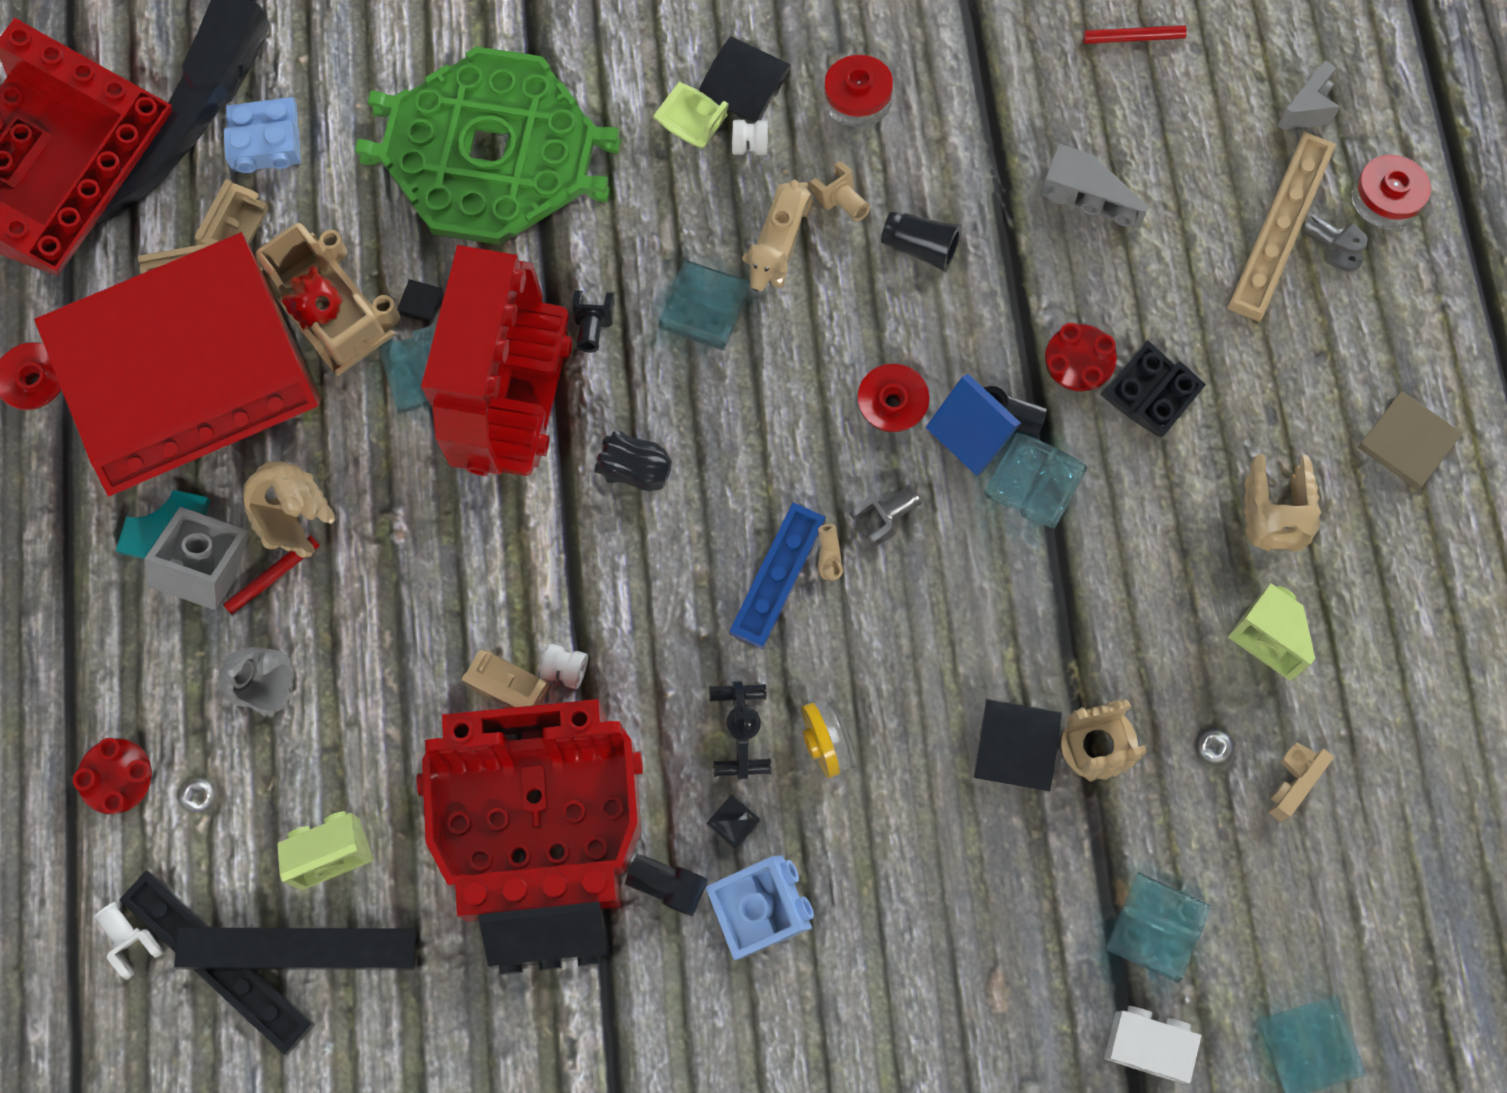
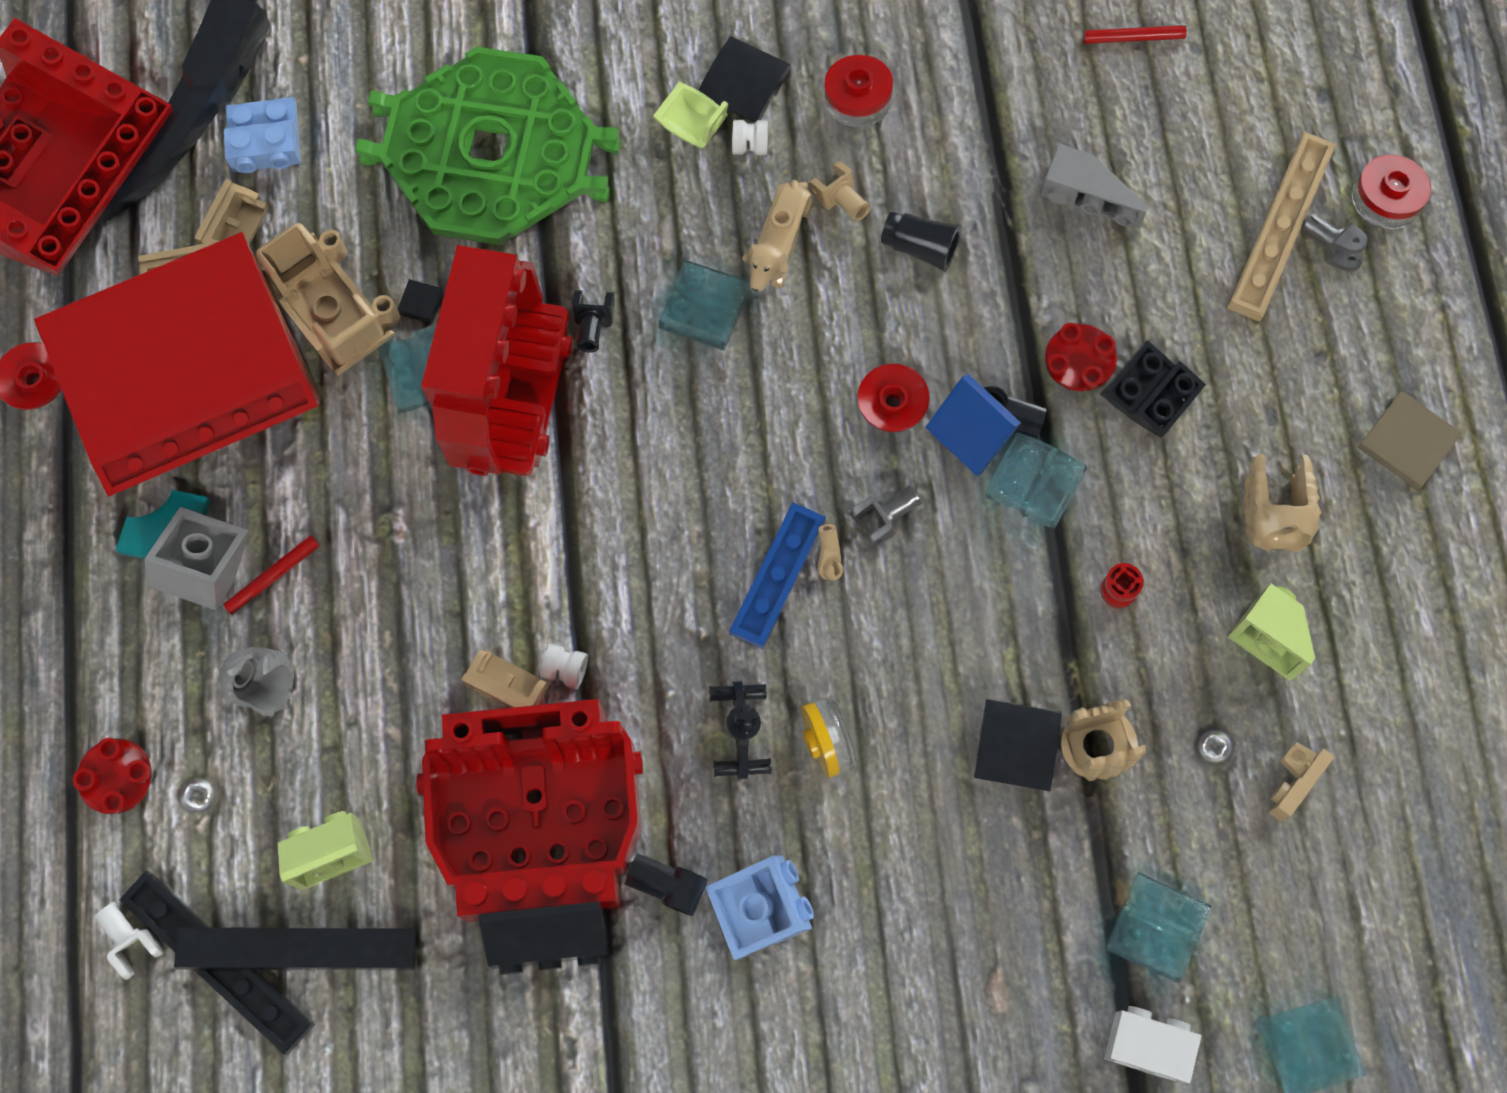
(277, 517): tan piece -> none
(302, 302): red piece -> none
(633, 462): black piece -> none
(733, 822): black tile -> none
(1117, 591): none -> red wheel
(1311, 105): light grey slope -> none

